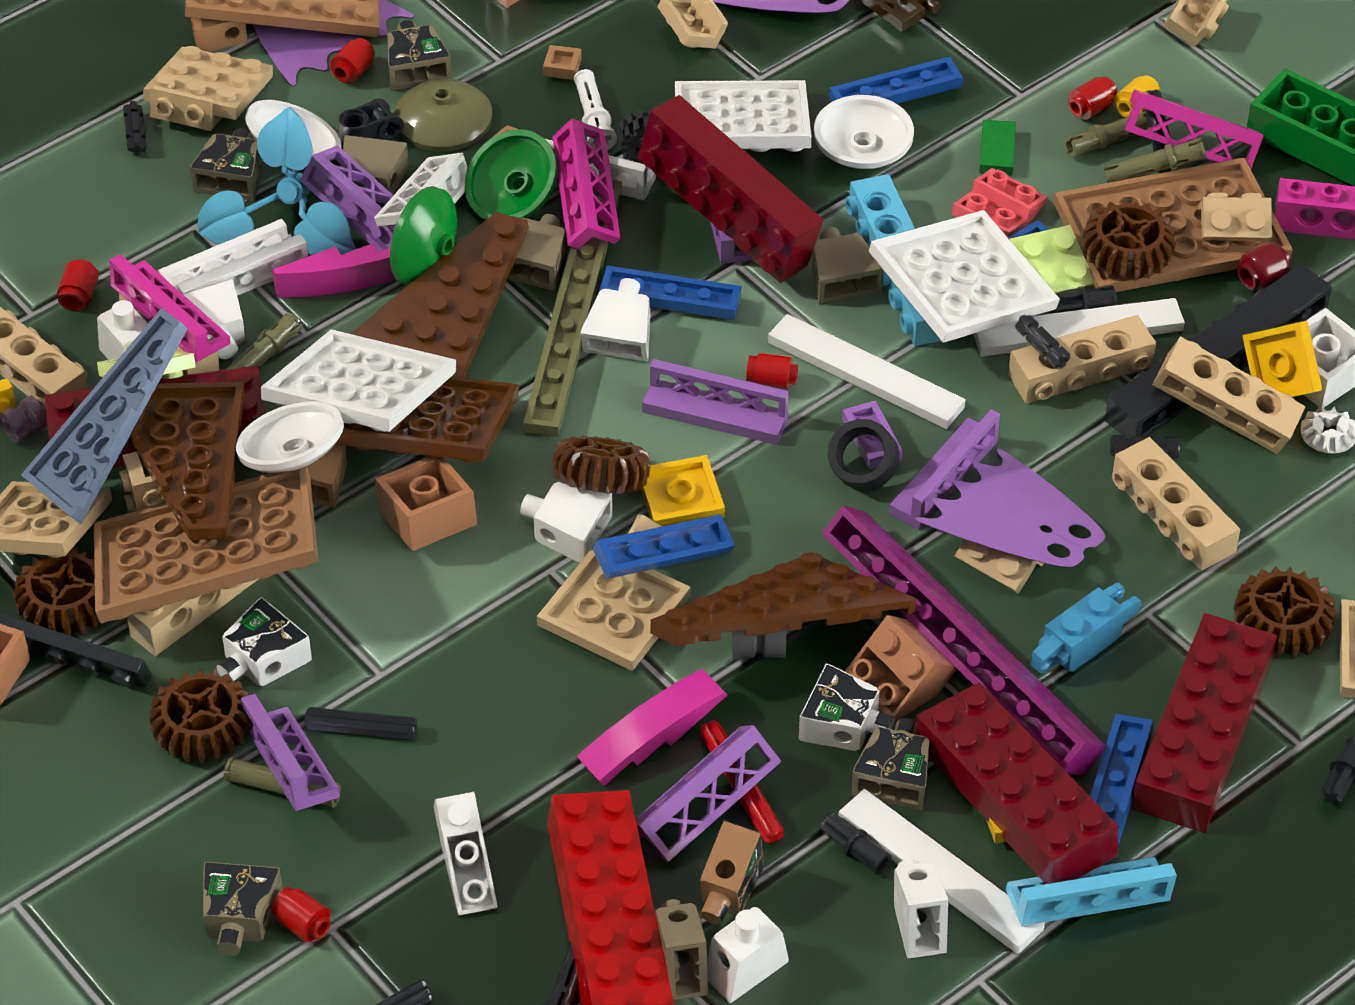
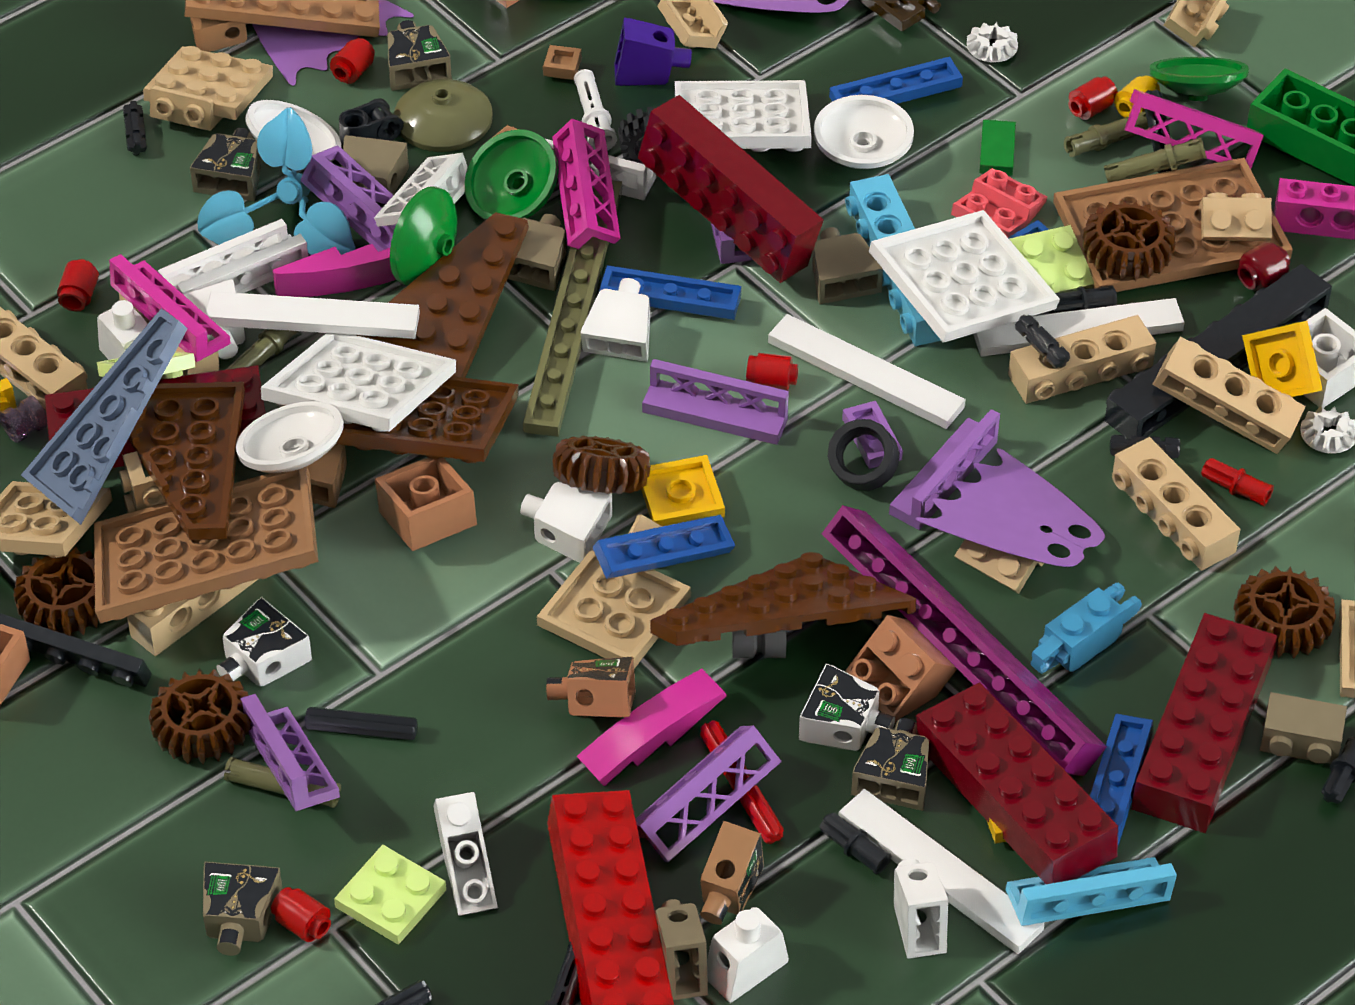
(313, 314): none -> white tile
(390, 894): none -> yellowish green plate
(596, 687): none -> nougat torso
(647, 54): none -> dark purple torso
(1003, 48): none -> white gear
(1198, 75): none -> green dish
(1237, 481): none -> red axle
(1303, 728): none -> dark tan brick

